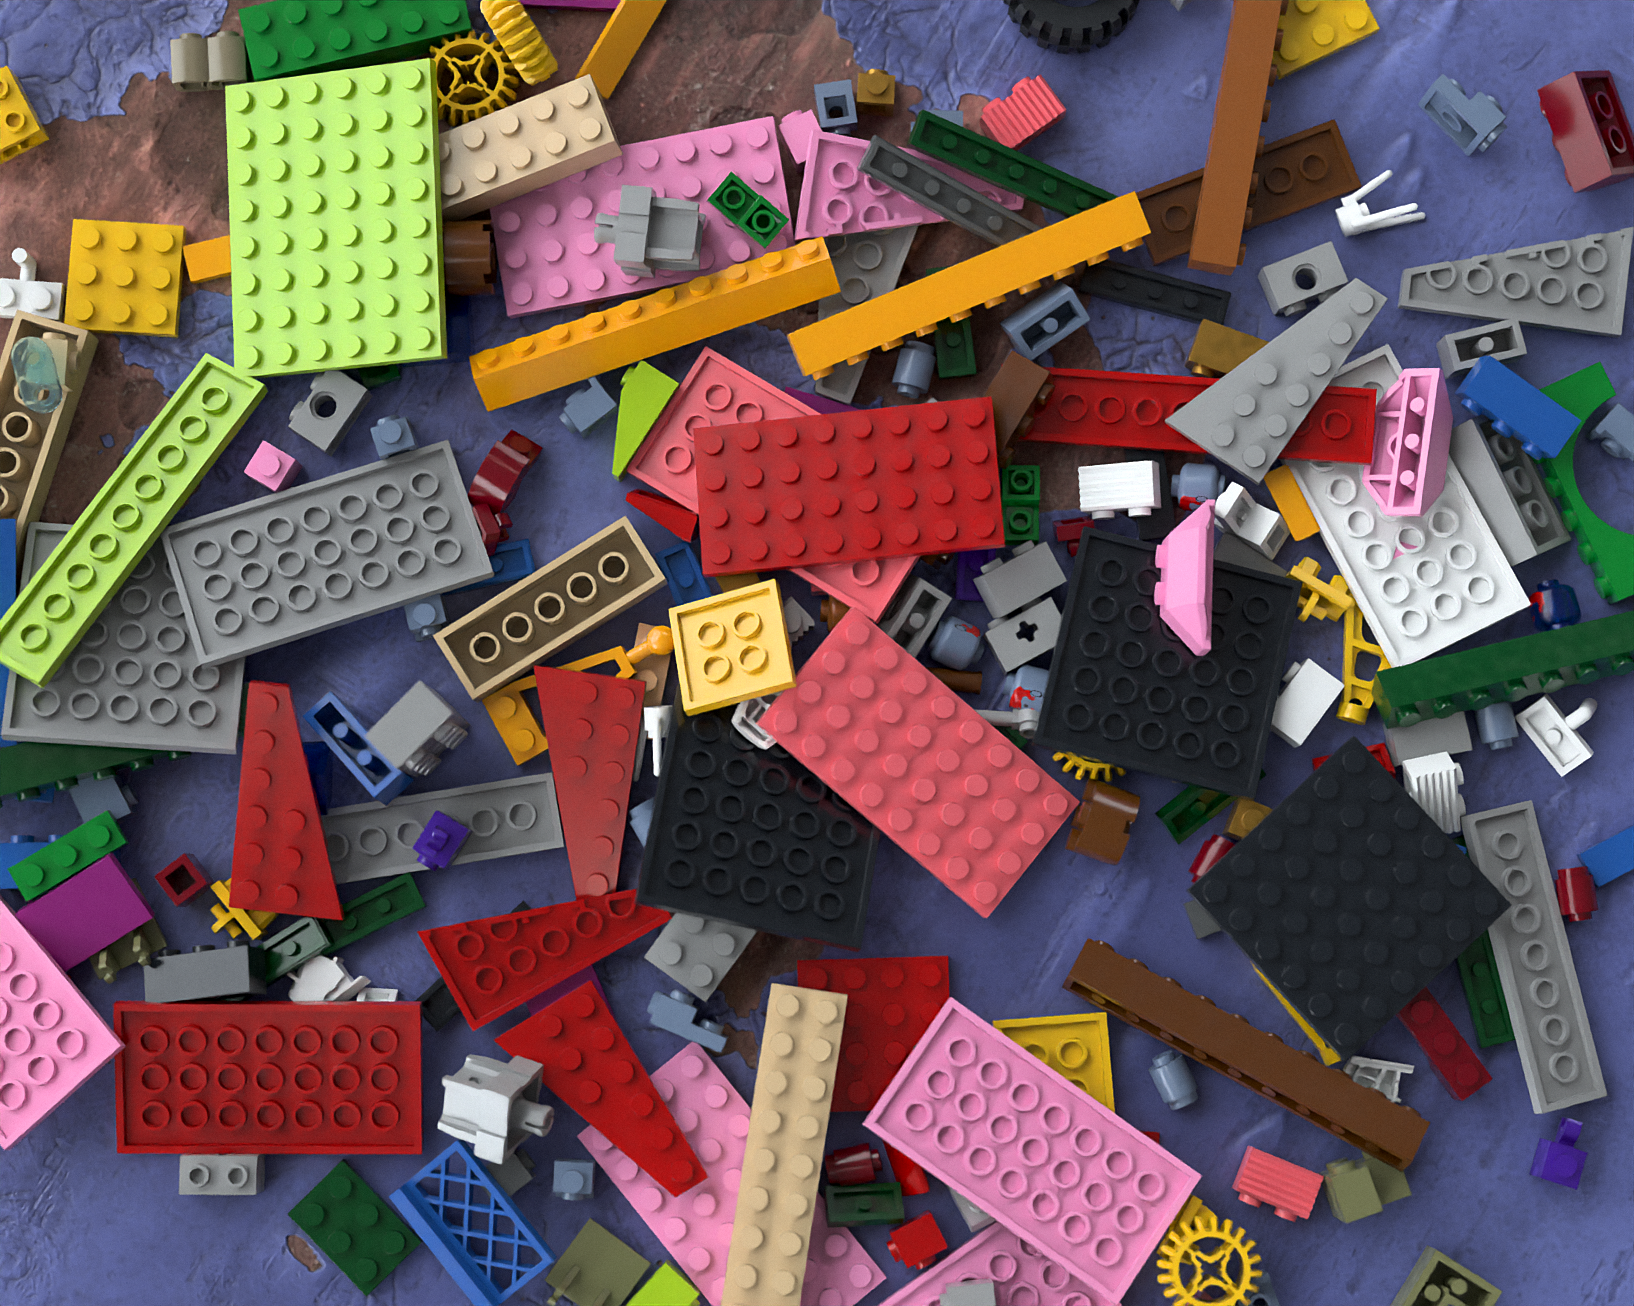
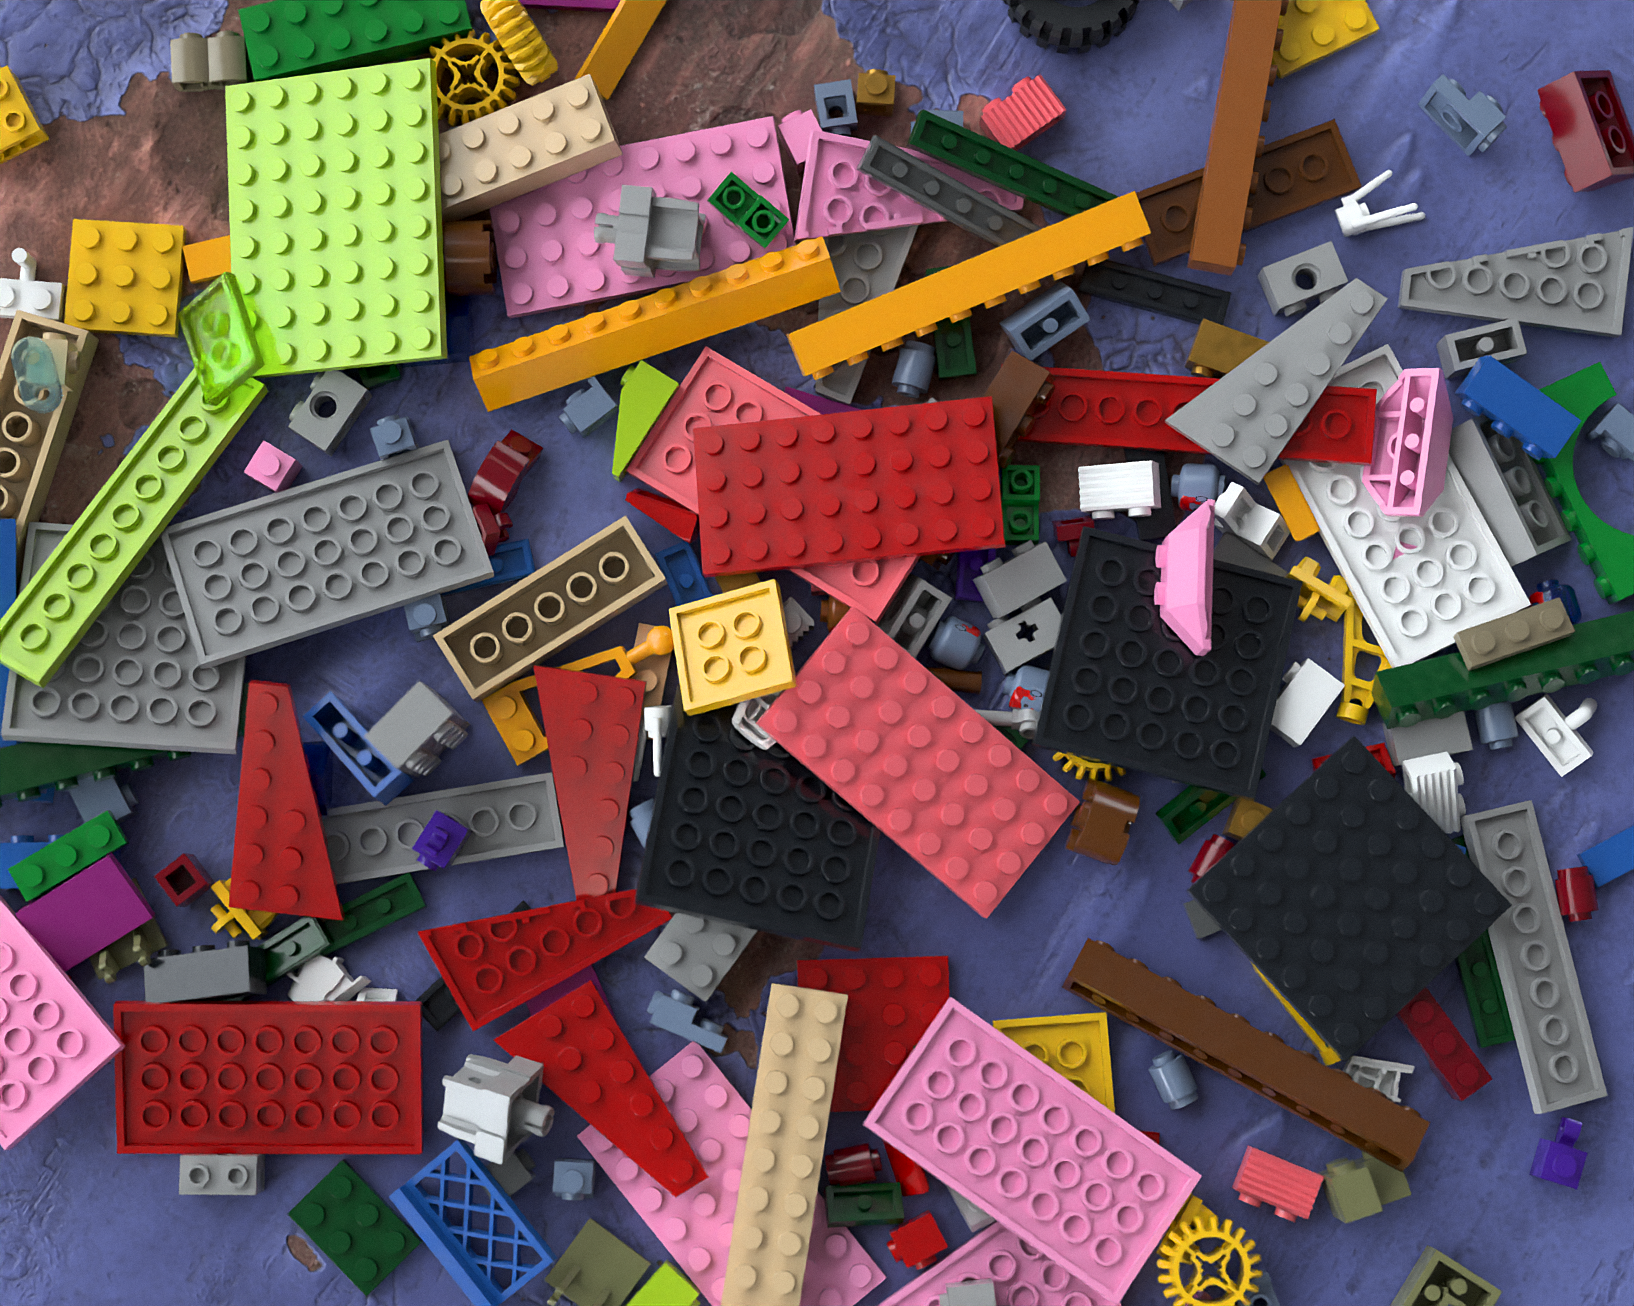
(221, 339): none -> clear neon green tile
(1514, 634): none -> dark tan plate

